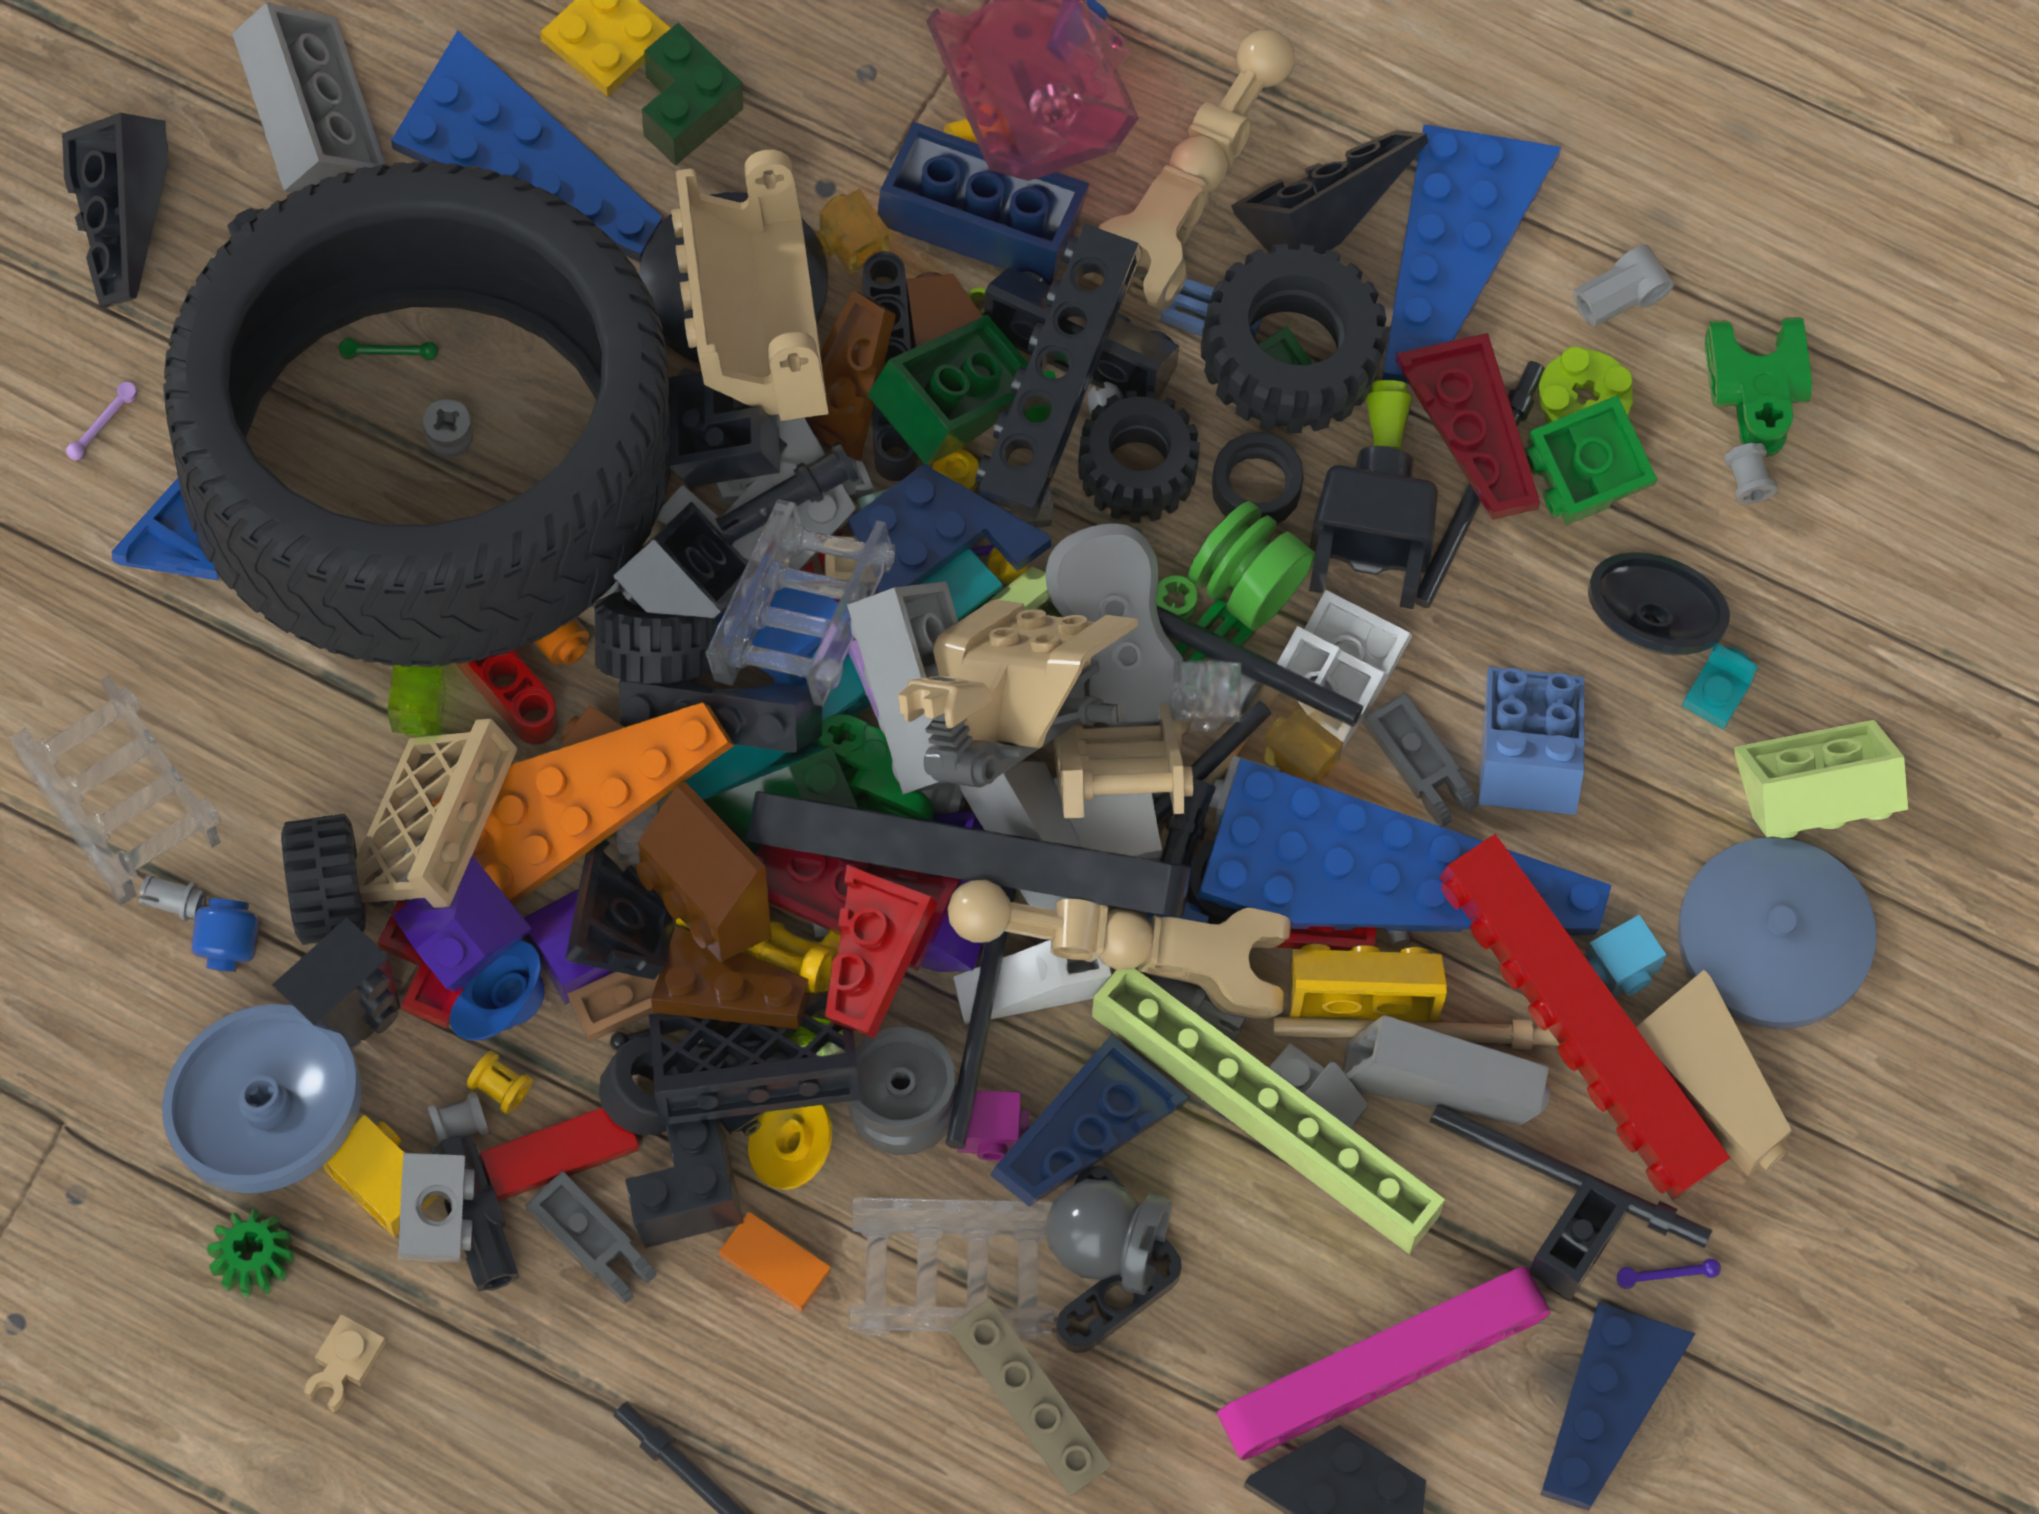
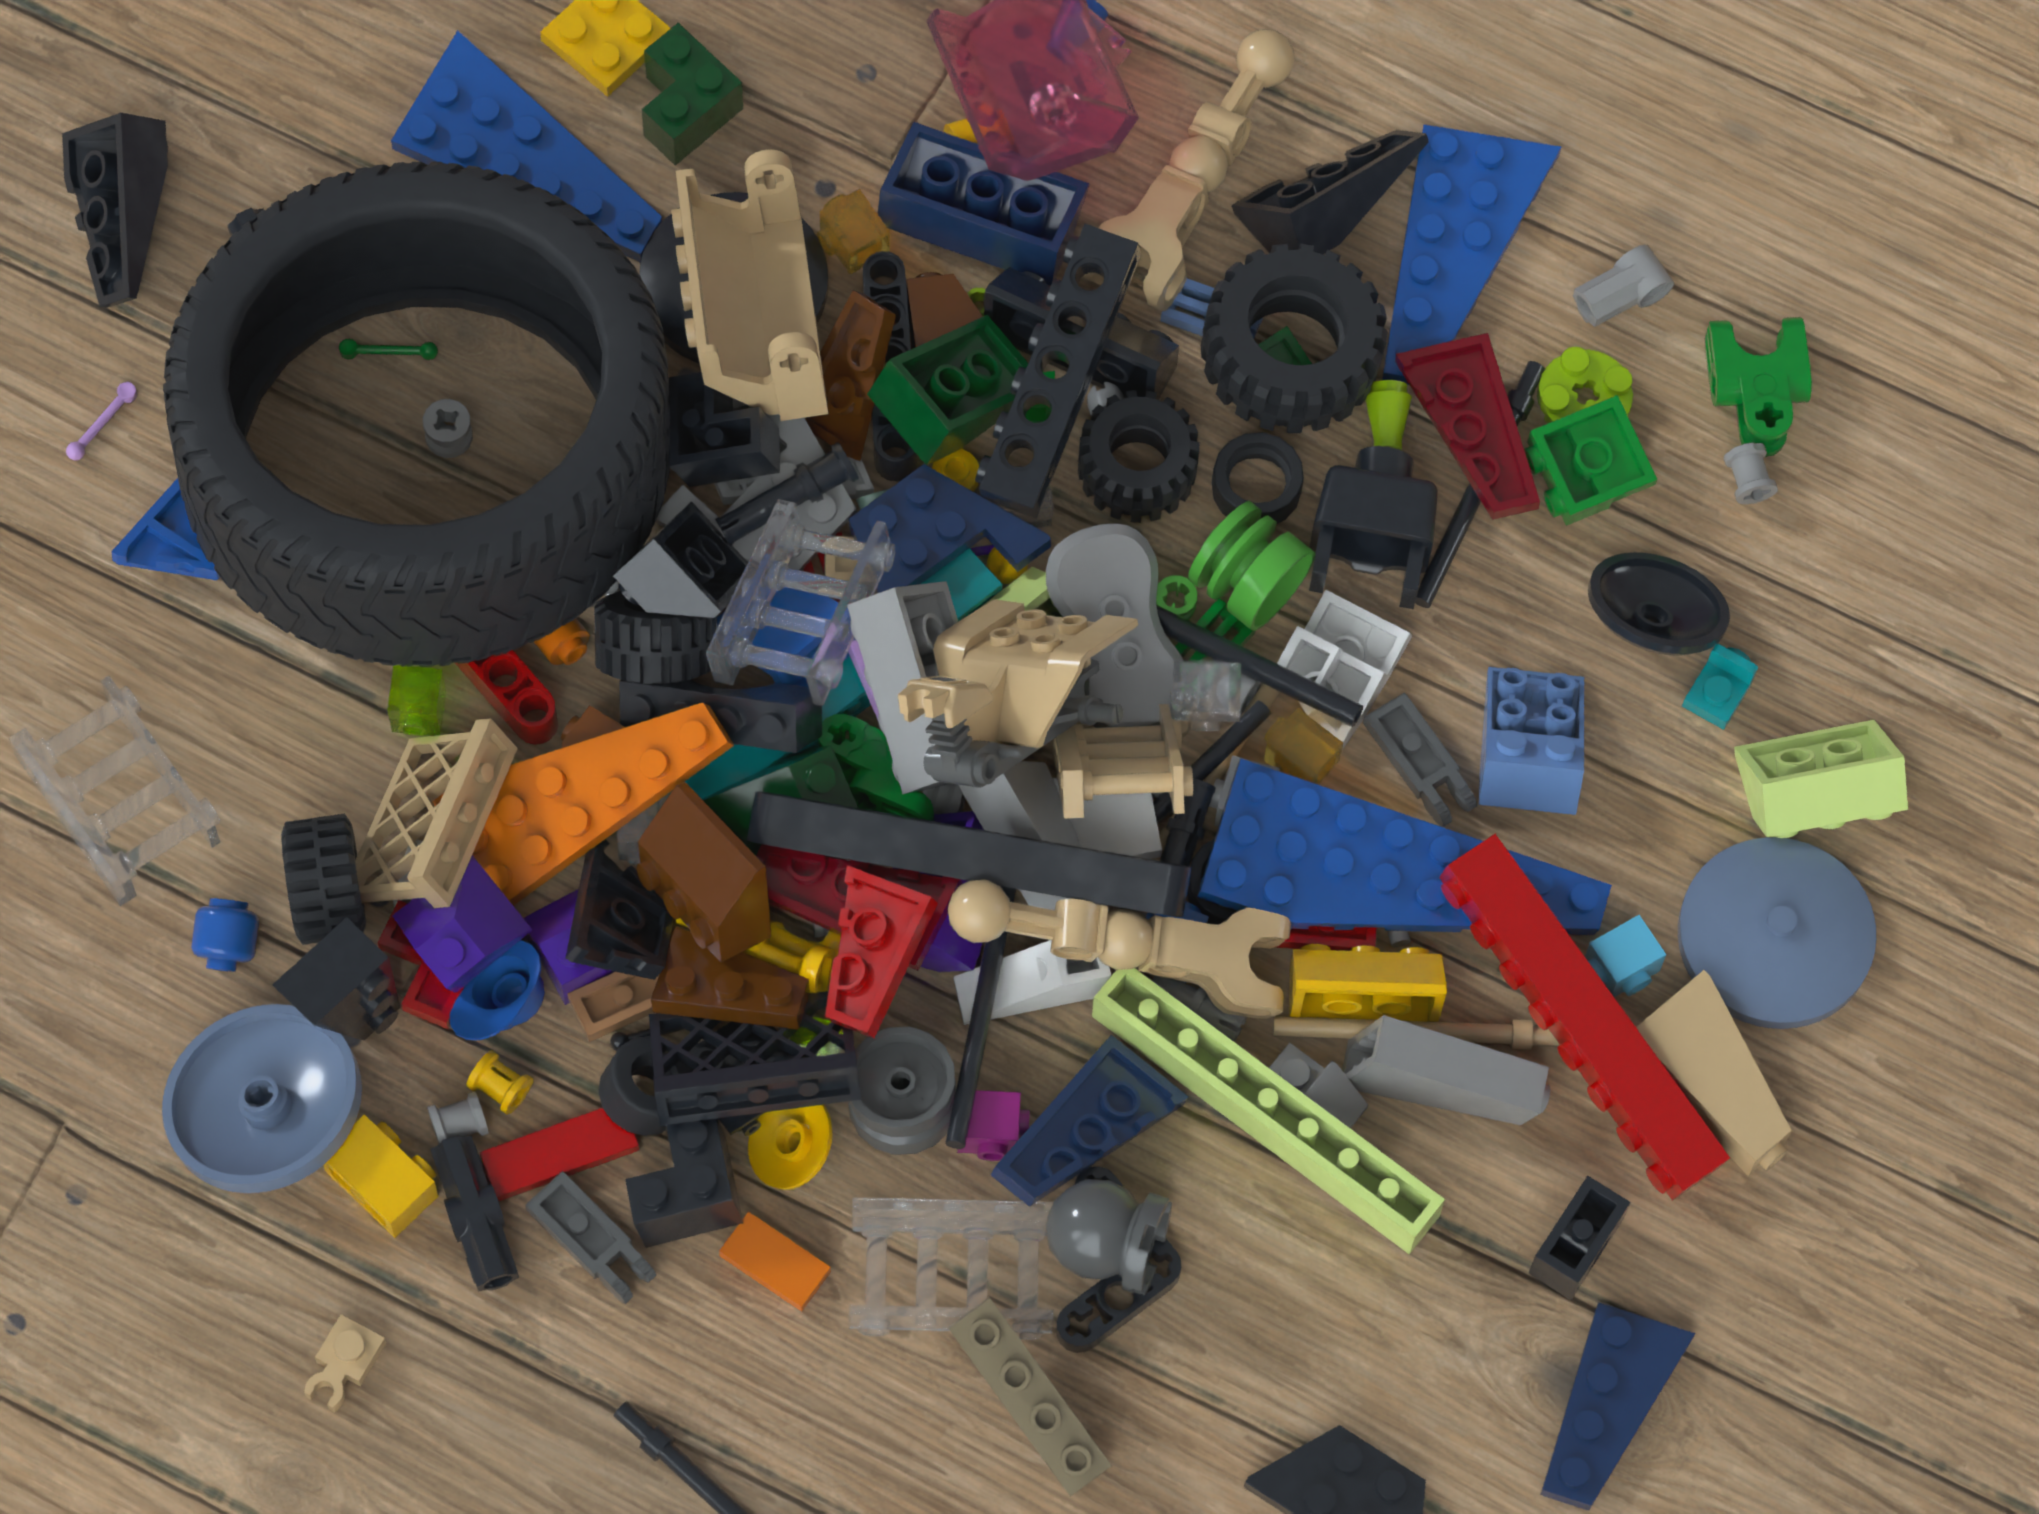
(172, 897): light grey pin -> none
(237, 1242): green gear -> none
(306, 95): light grey slope -> none
(430, 1176): light grey brick -> none
(1383, 1363): dark pink beam -> none
(1628, 1277): dark purple hinge -> none
(1660, 1216): black bar -> none

